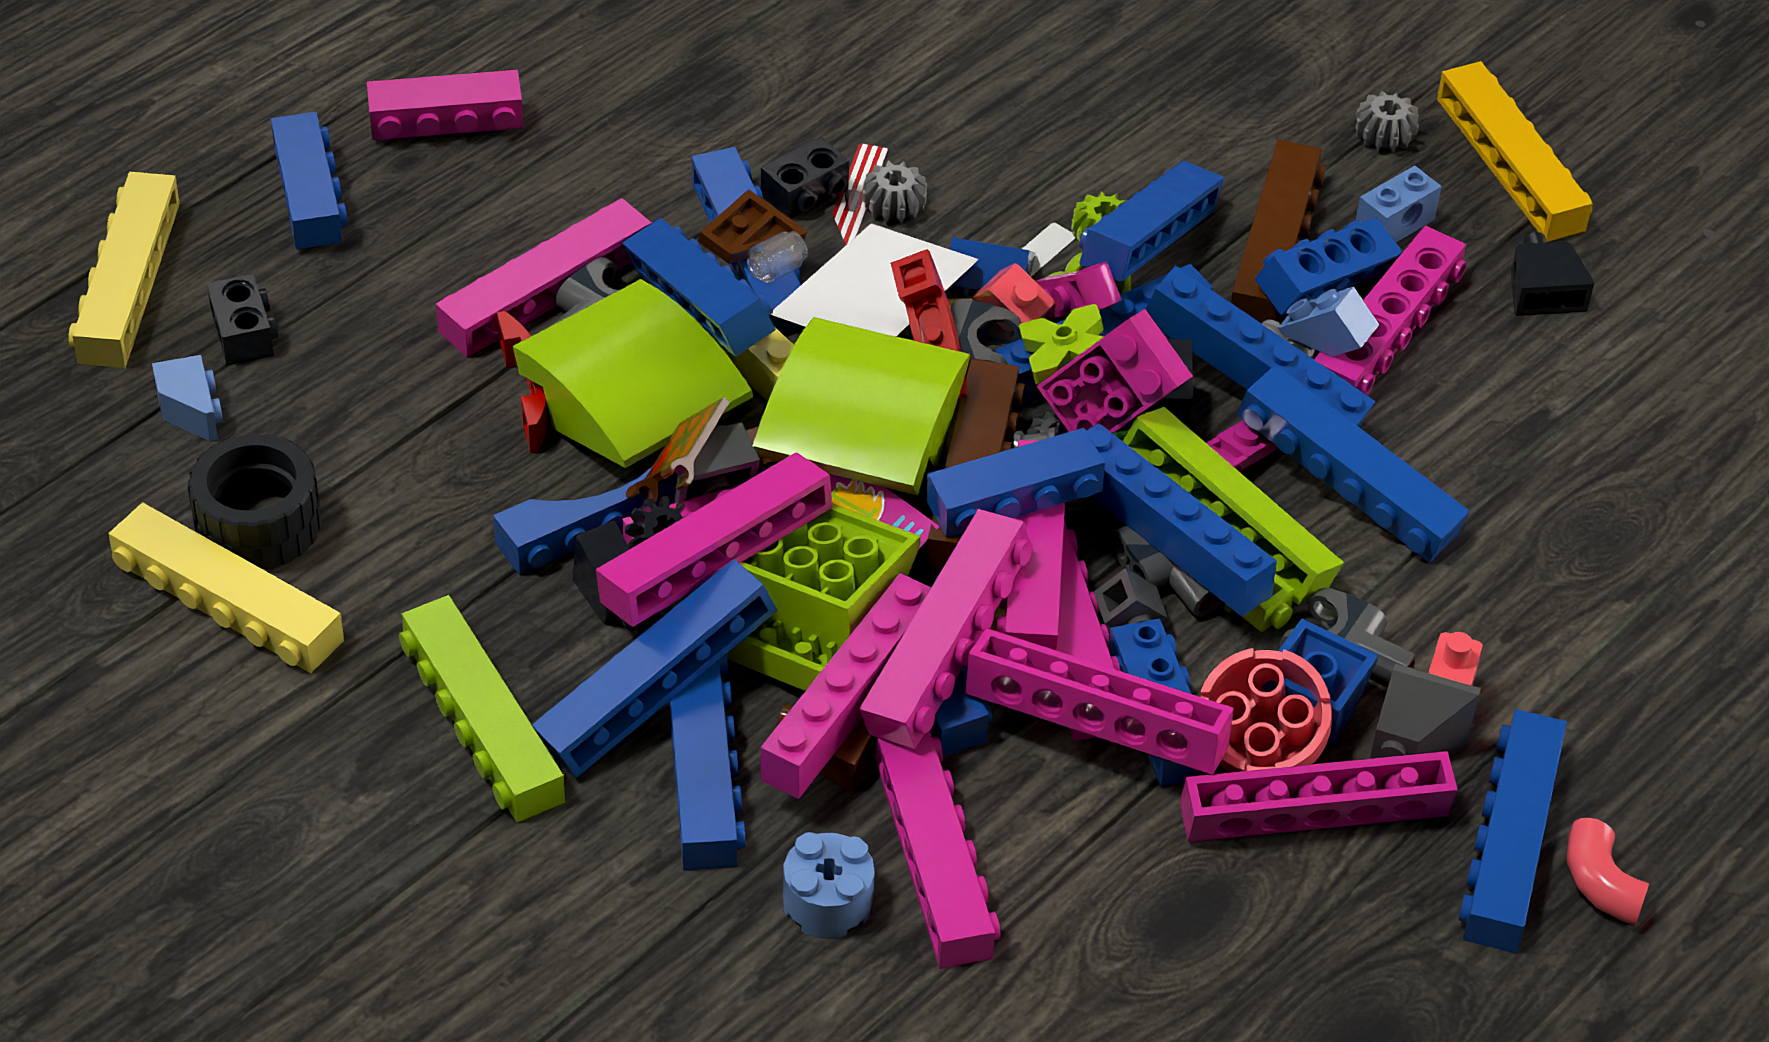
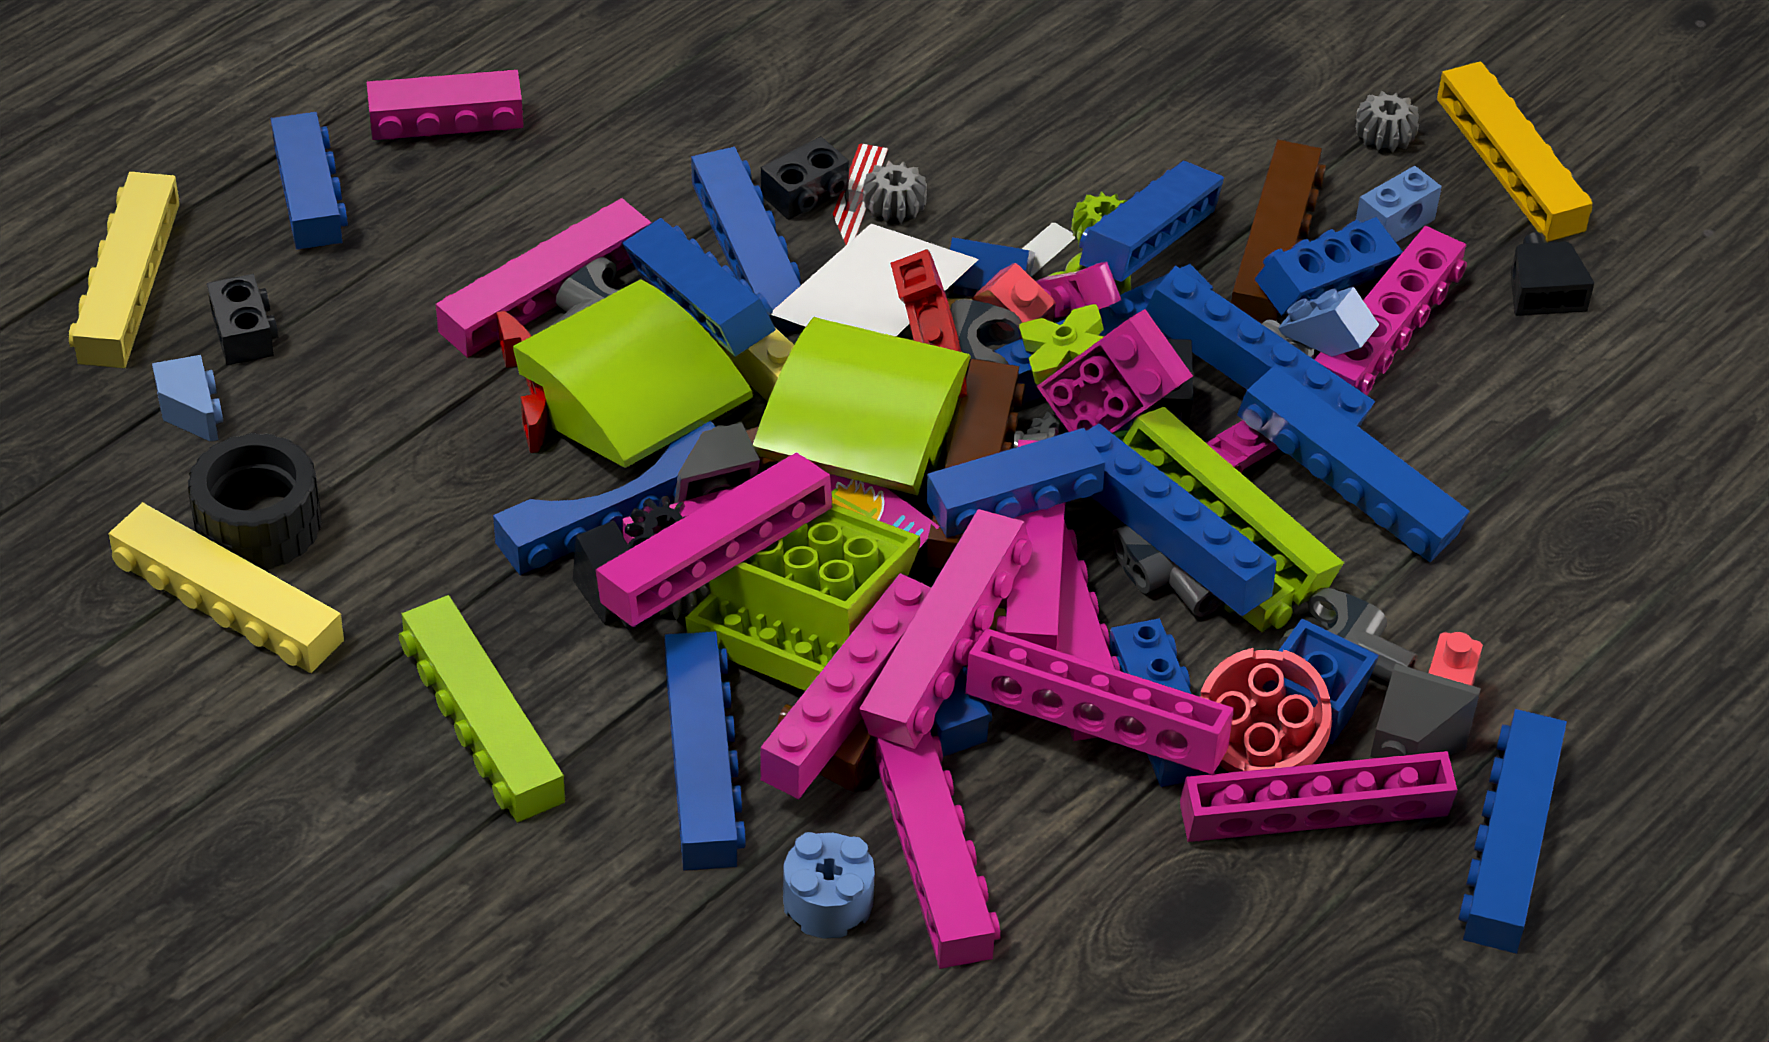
(654, 667): blue brick -> none
(680, 451): flag -> none
(745, 225): reddish brown wing -> none
(777, 256): clear brick -> none
(1129, 600): dark grey brick -> none
(1598, 876): coral cylinder -> none

